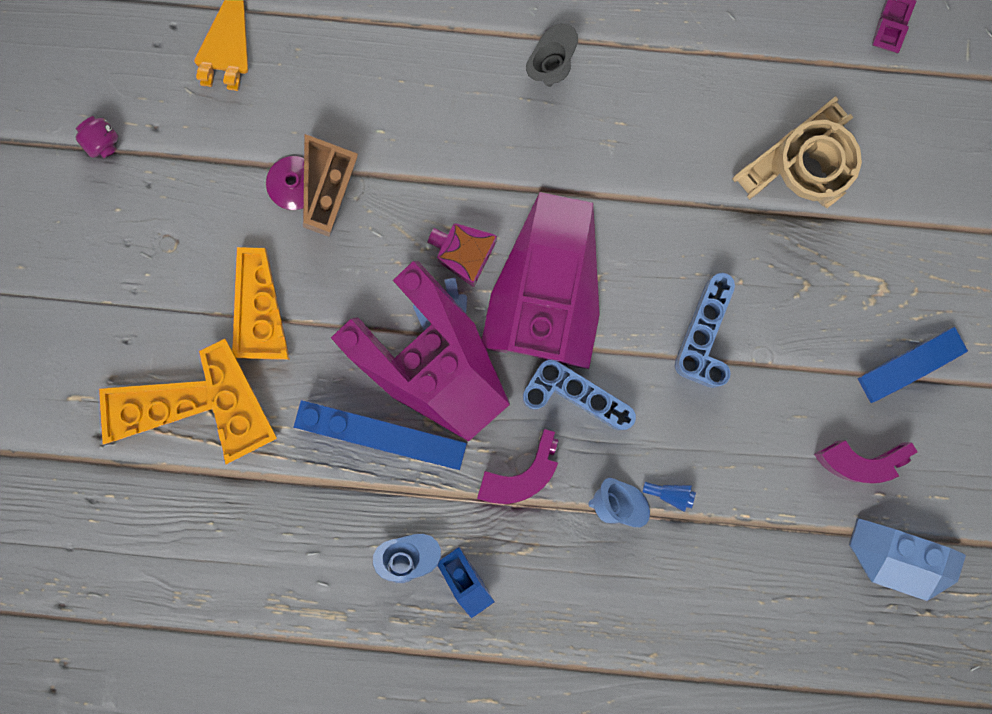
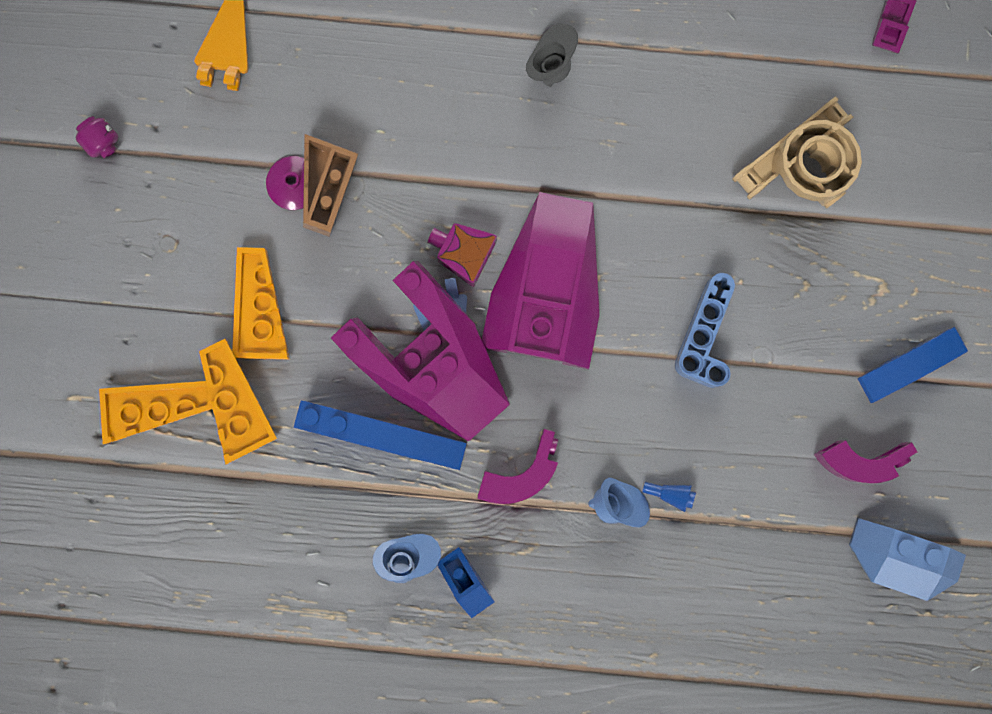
(582, 400): medium blue beam -> none

